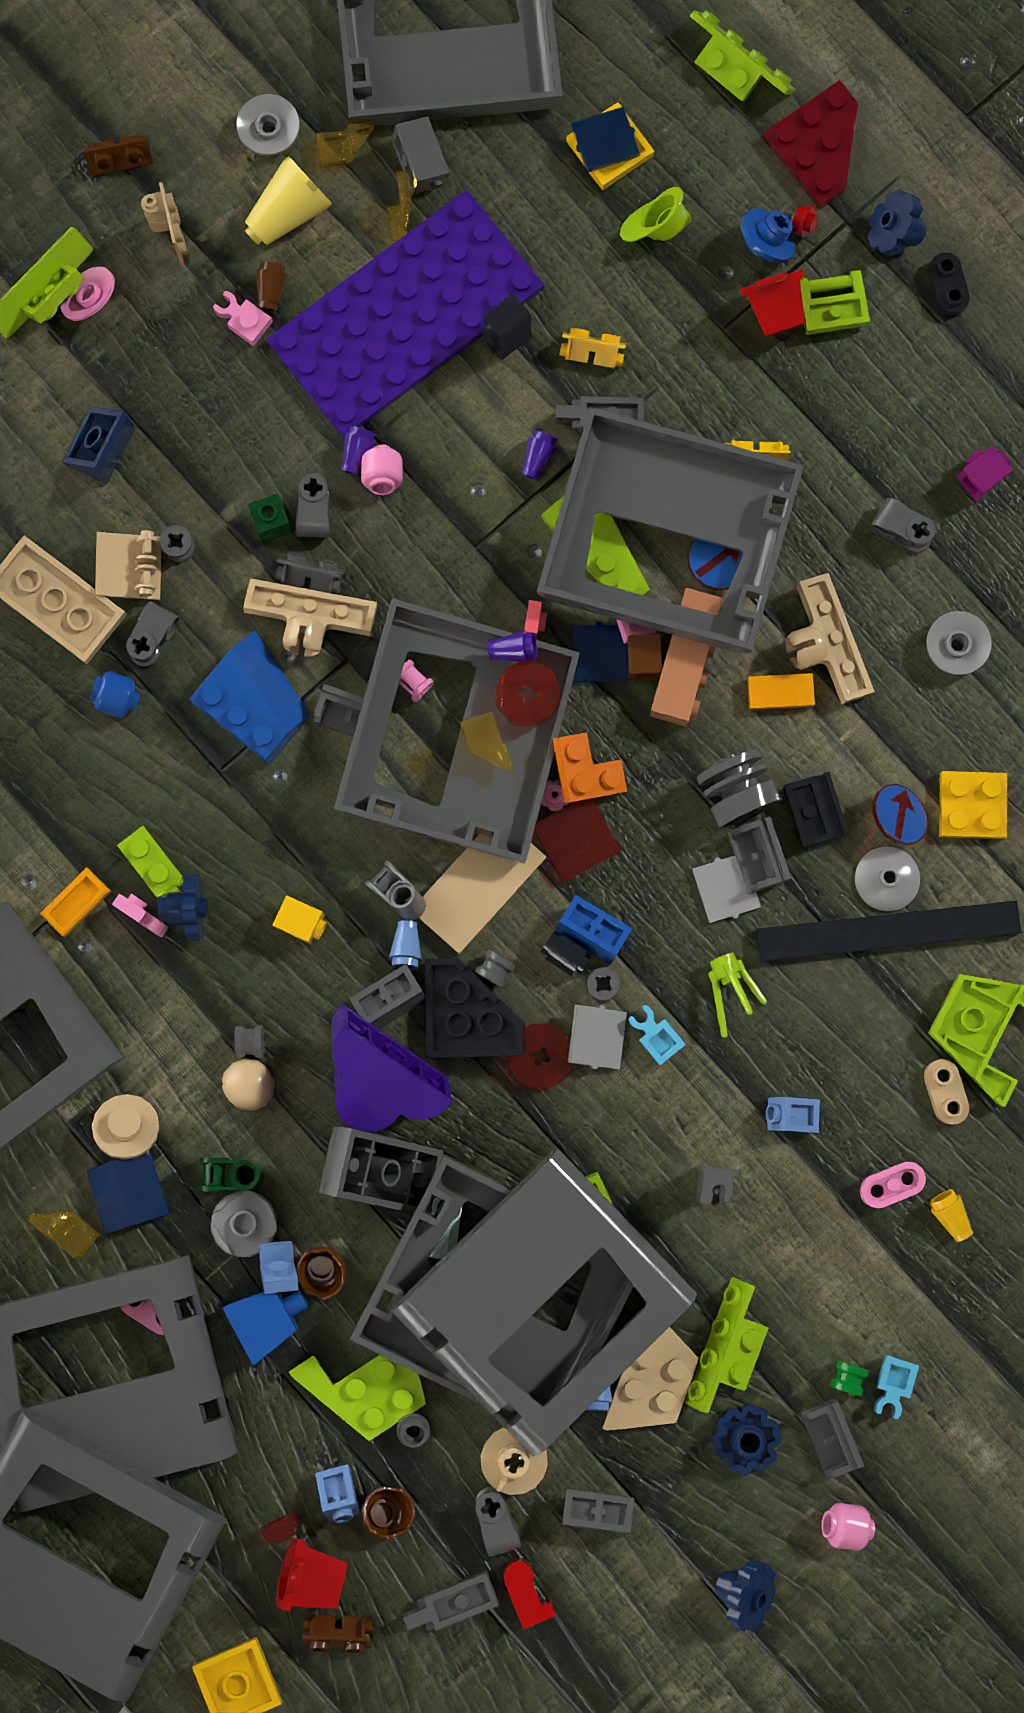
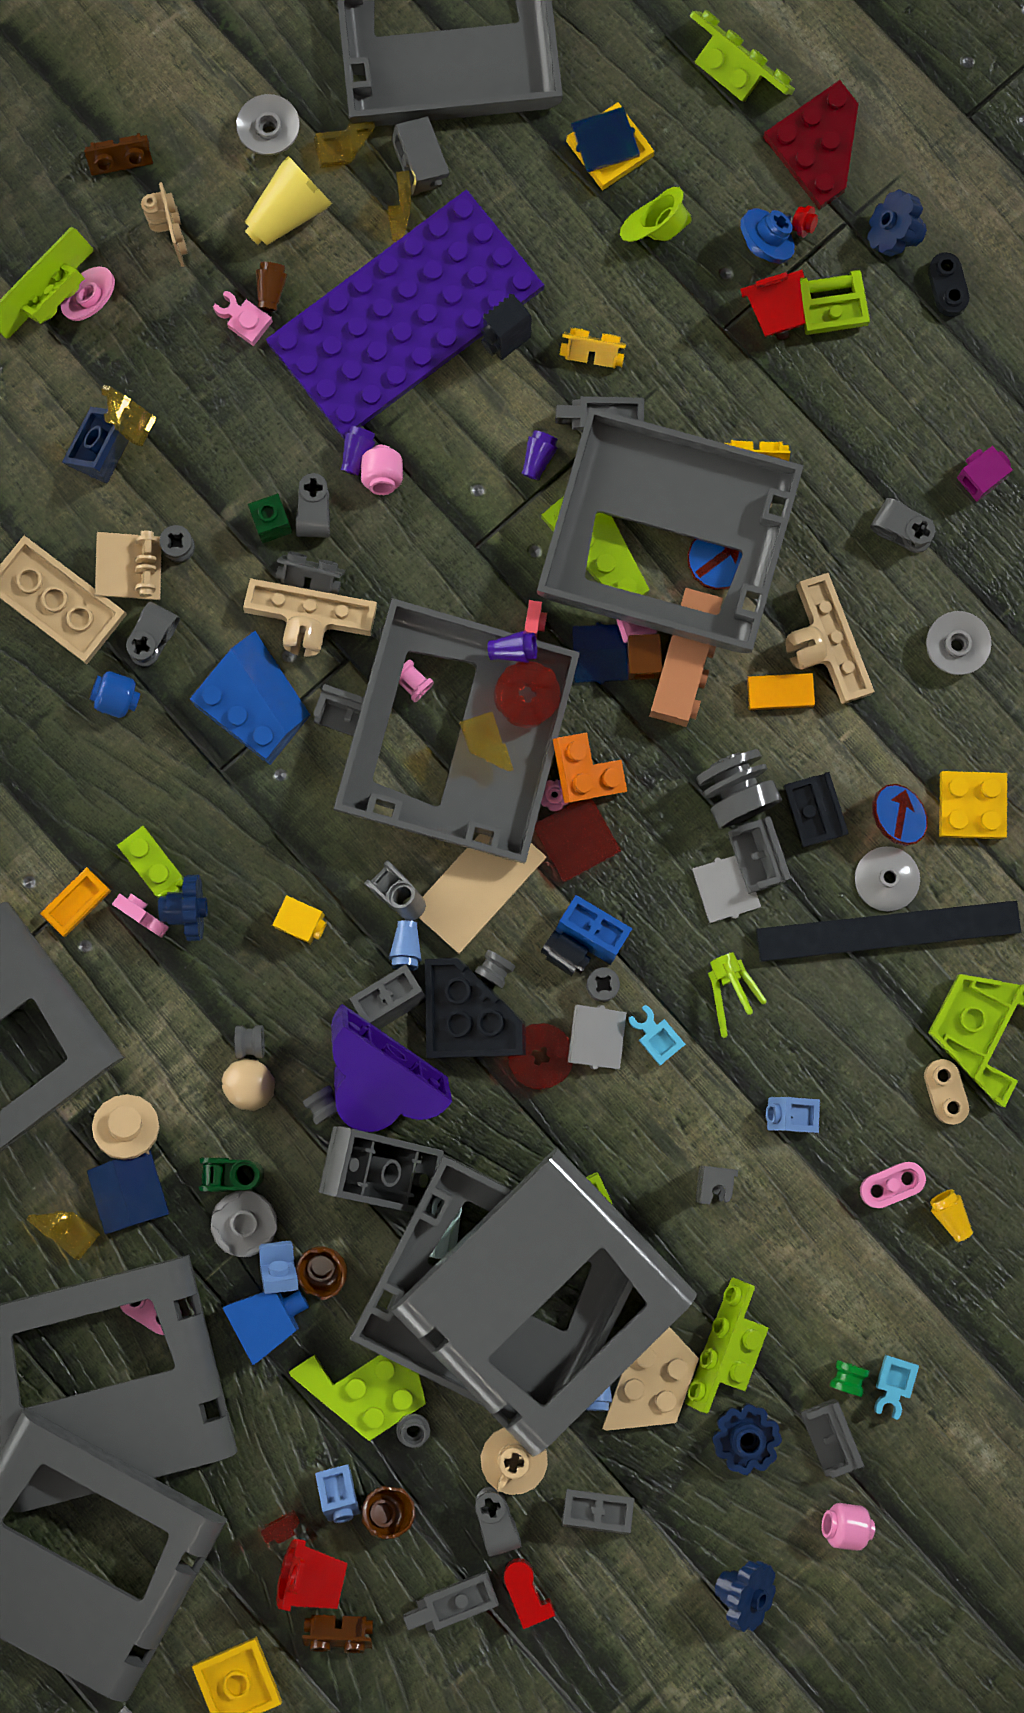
(127, 416): none -> clear yellow slope
(321, 1104): none -> dark grey wheel

